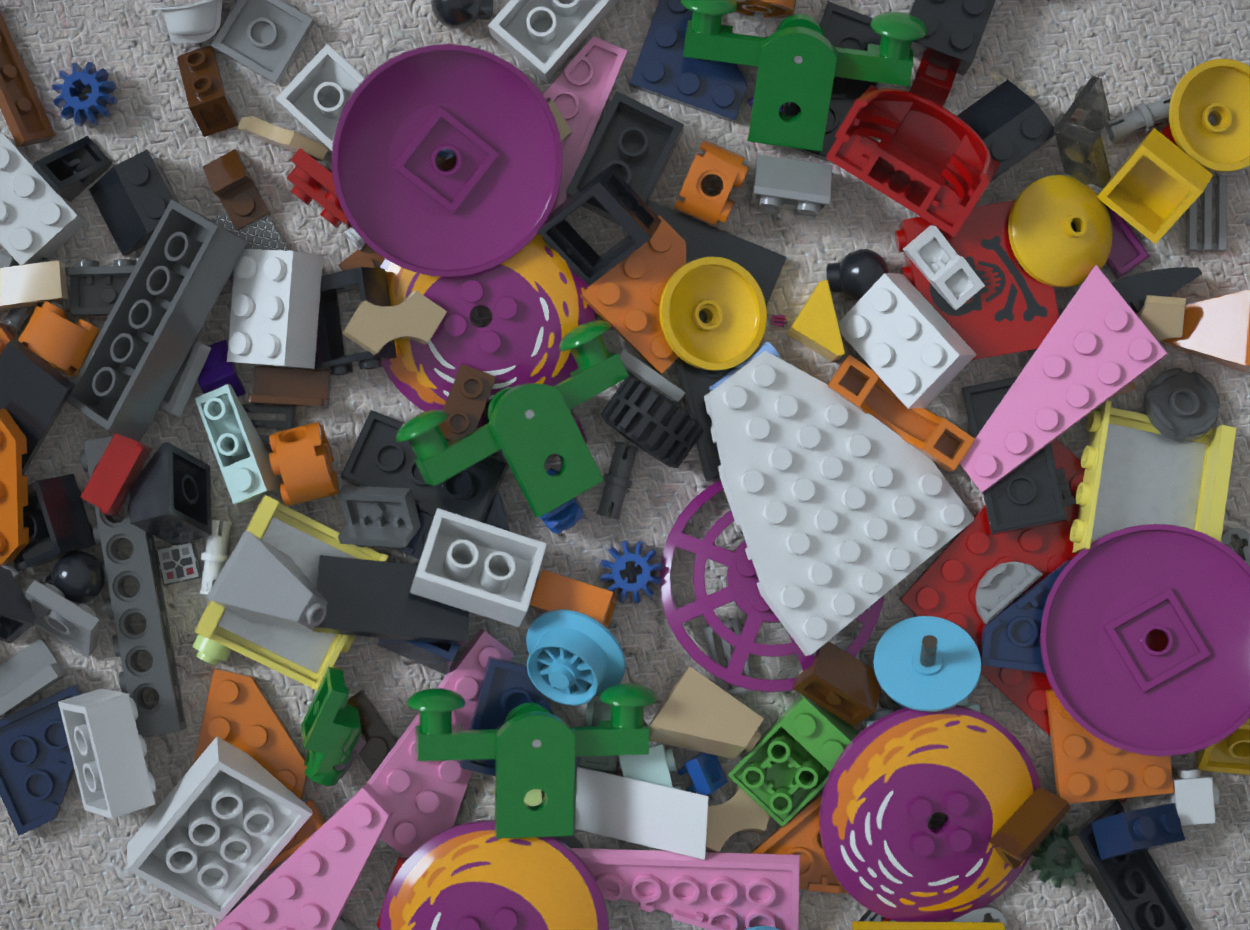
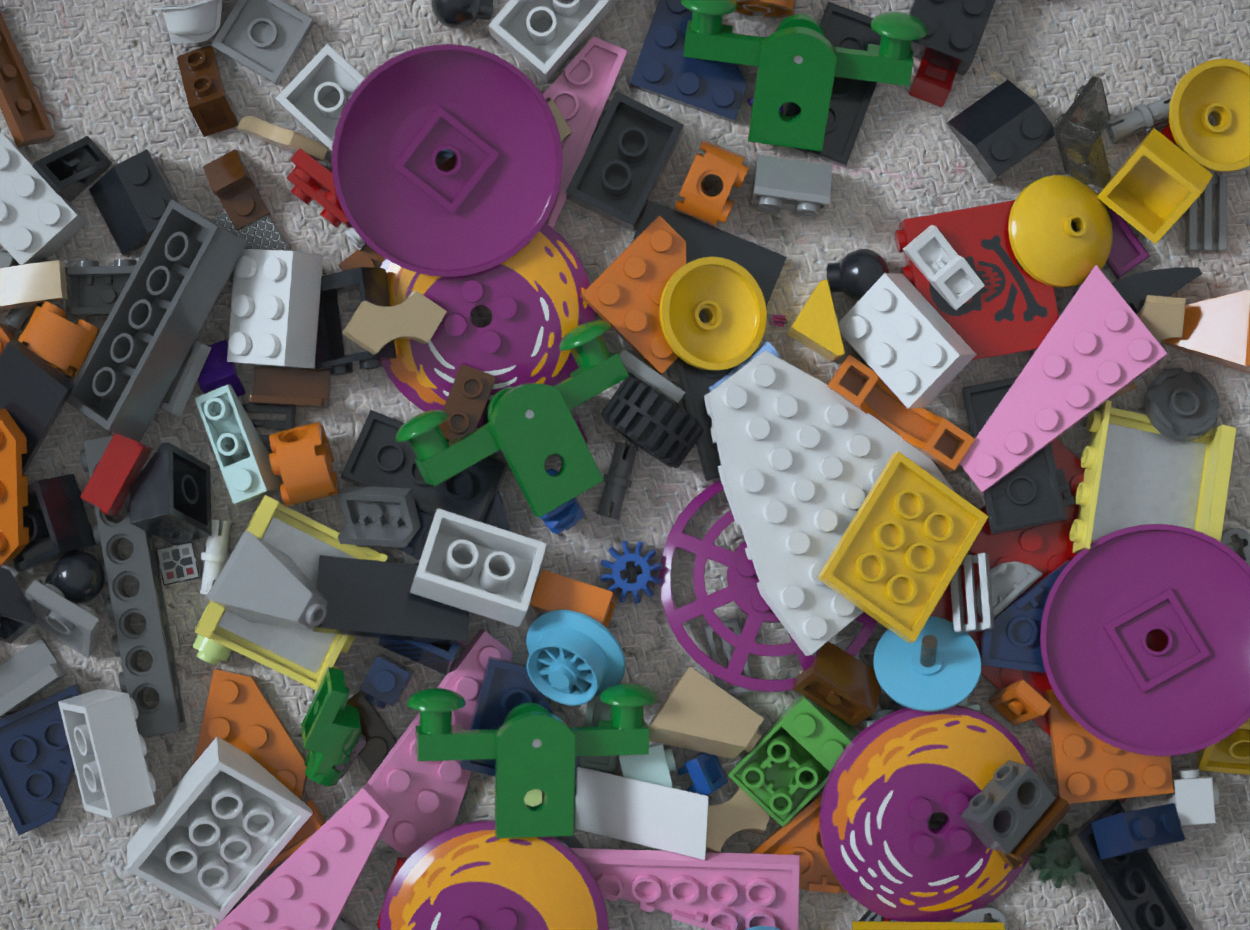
(71, 88): blue gear -> none
(386, 681): none -> dark blue brick
(622, 204): black window -> none
(903, 547): none -> yellow plate
(915, 156): red piece -> none
(986, 595): none -> light grey tile
(1008, 806): none -> dark grey brick
(1019, 703): none -> orange plate

